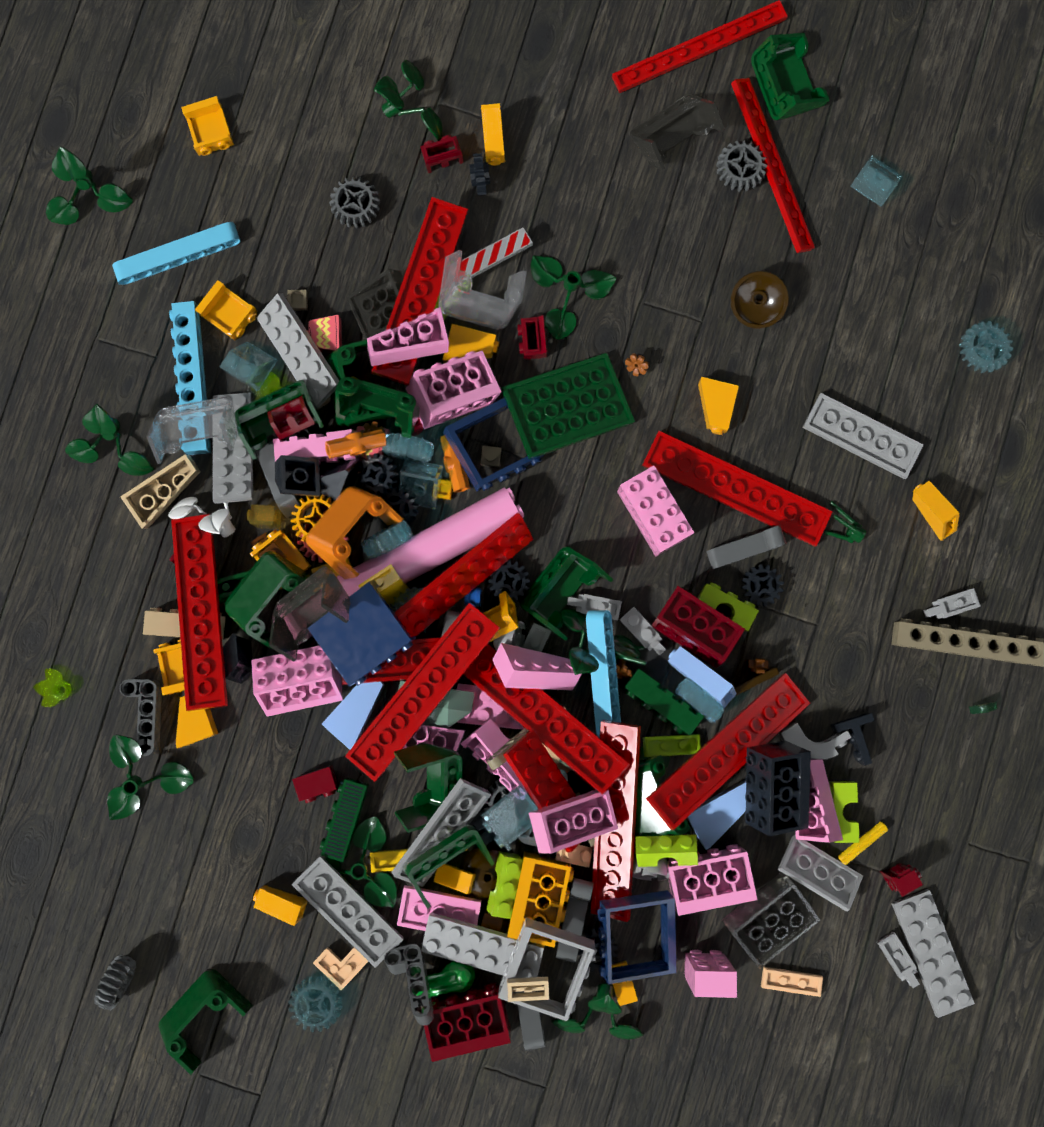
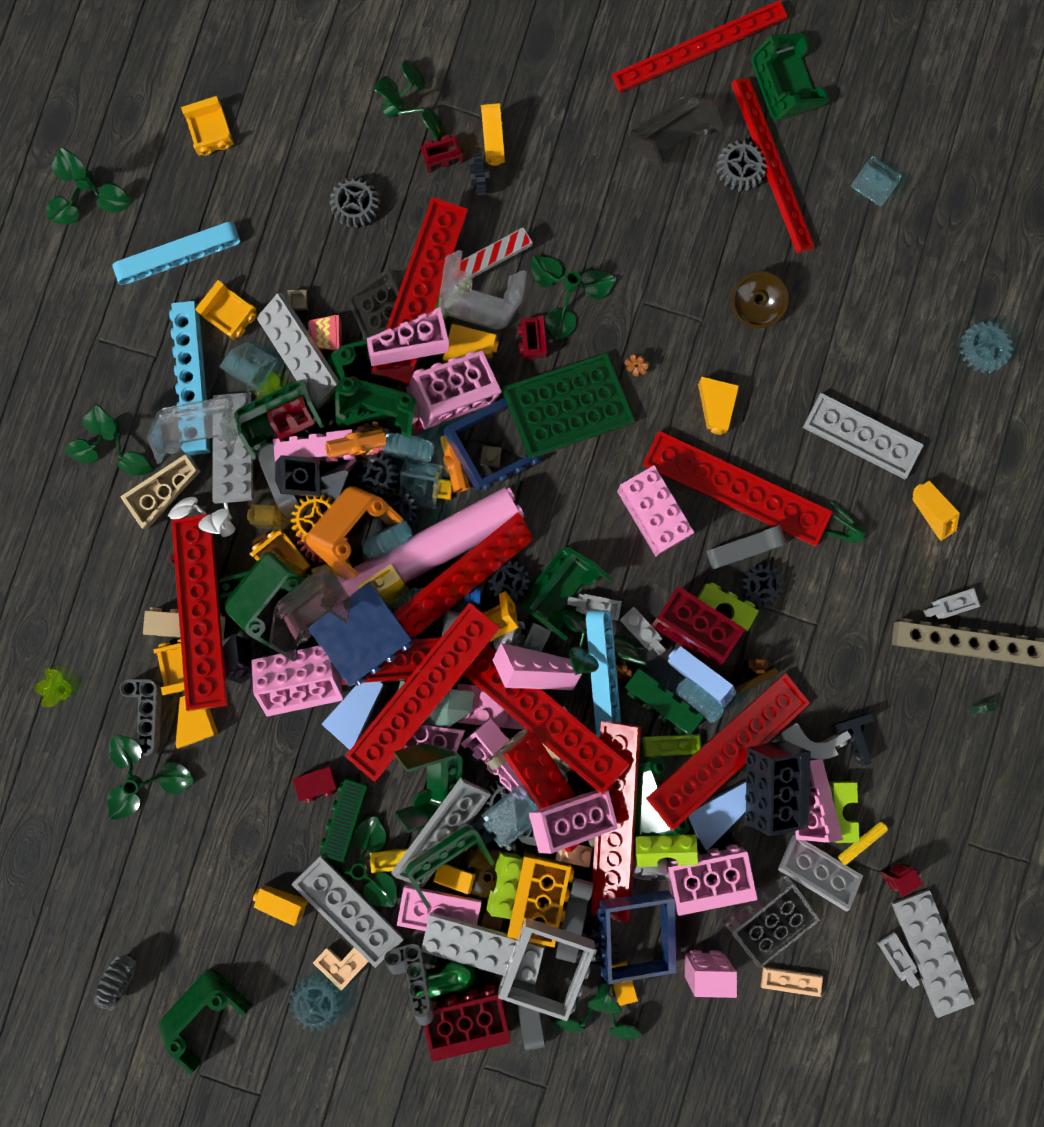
(528, 985): tan tile -> none

